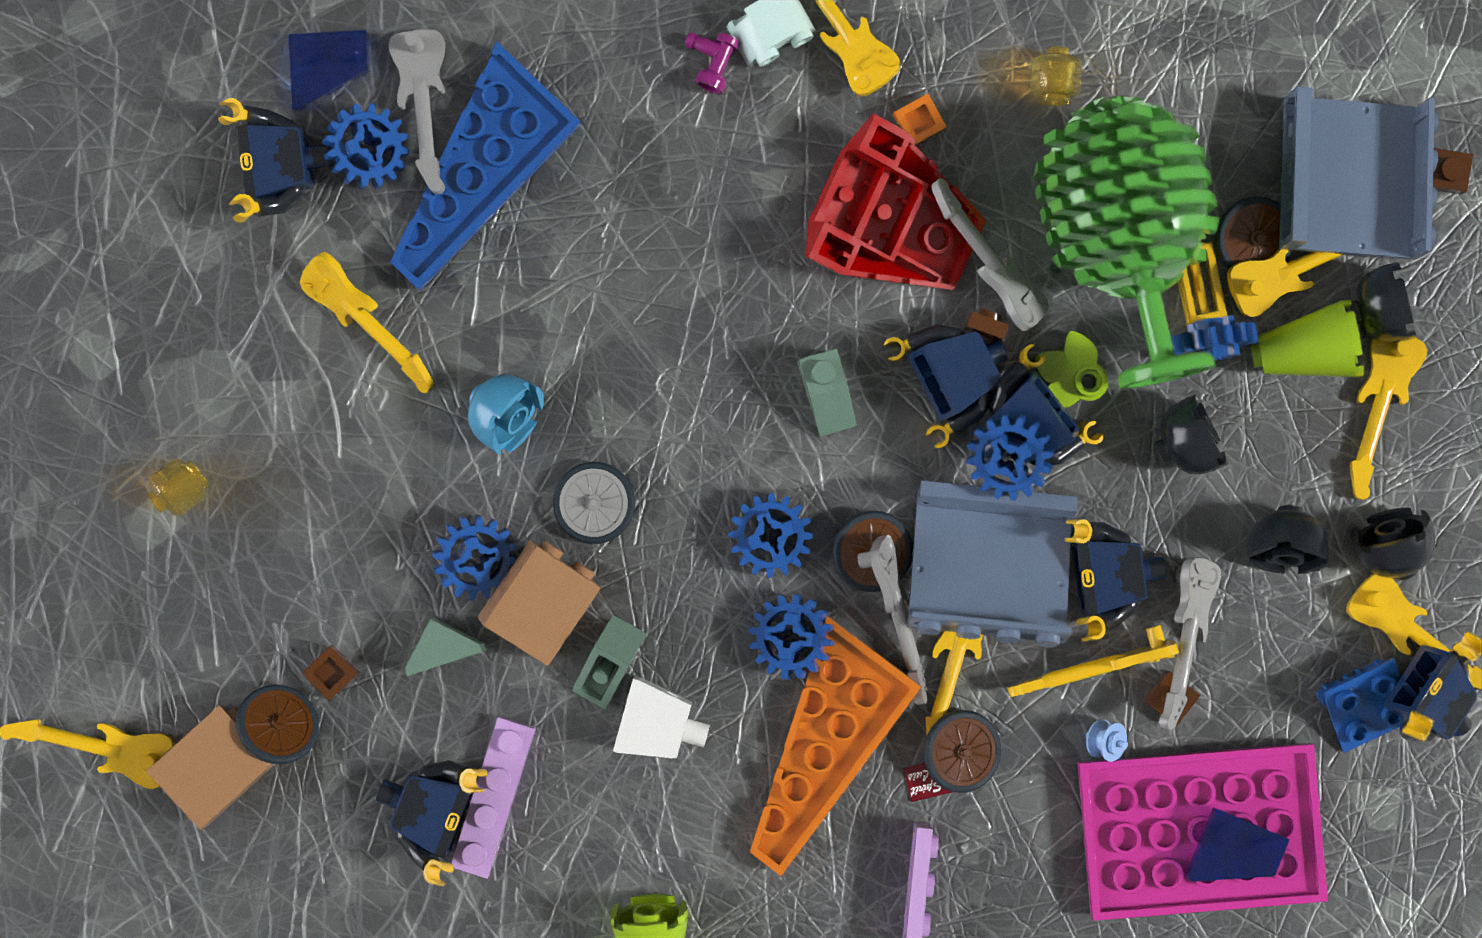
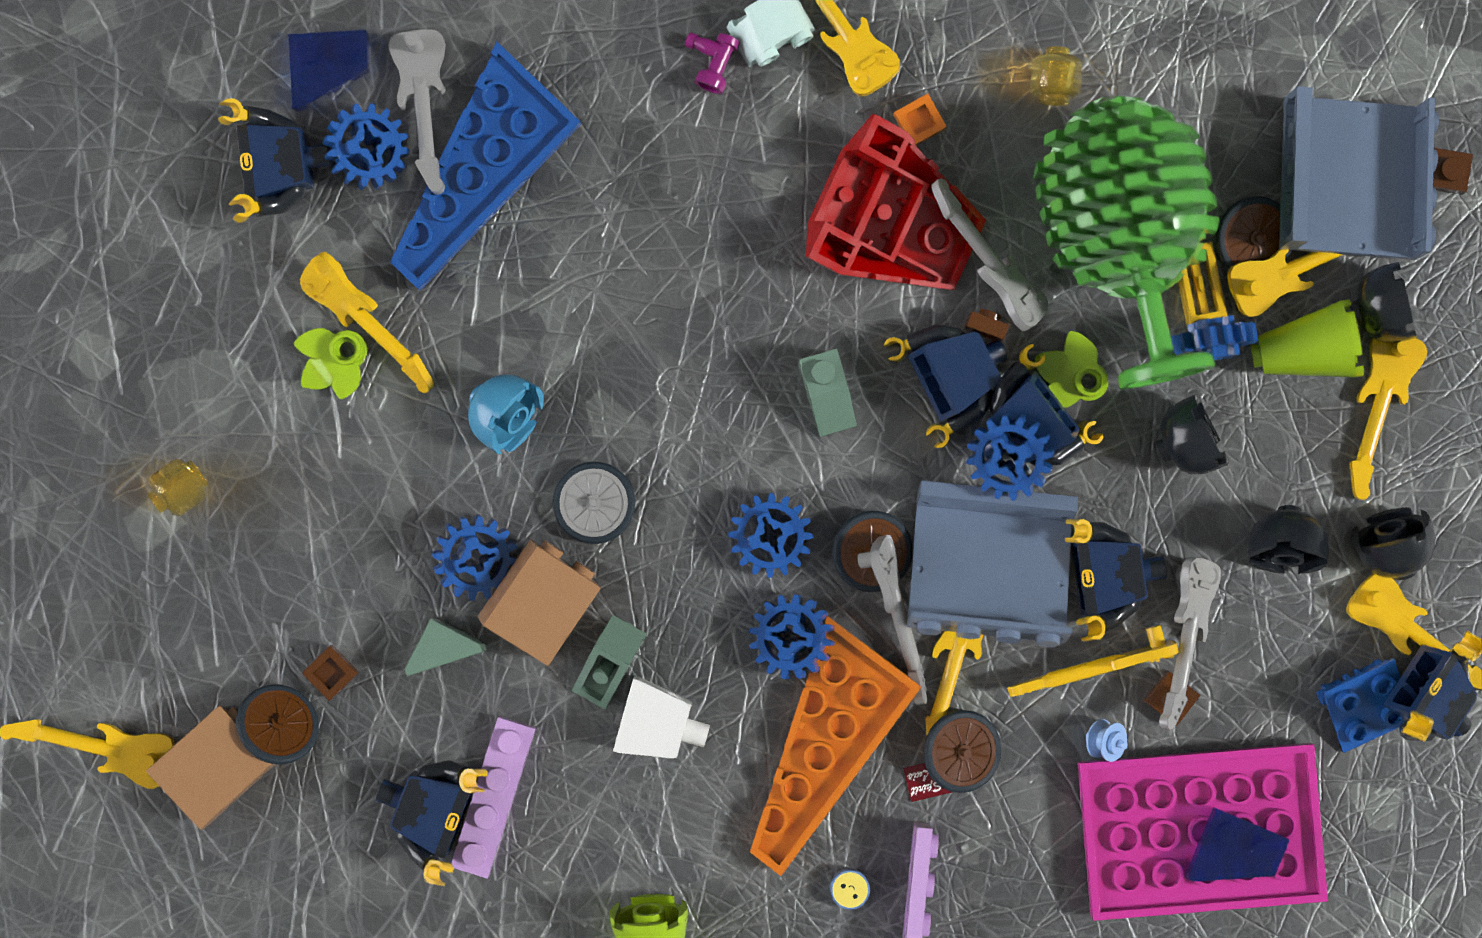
(326, 362): none -> lime plate
(849, 888): none -> light yellow tile

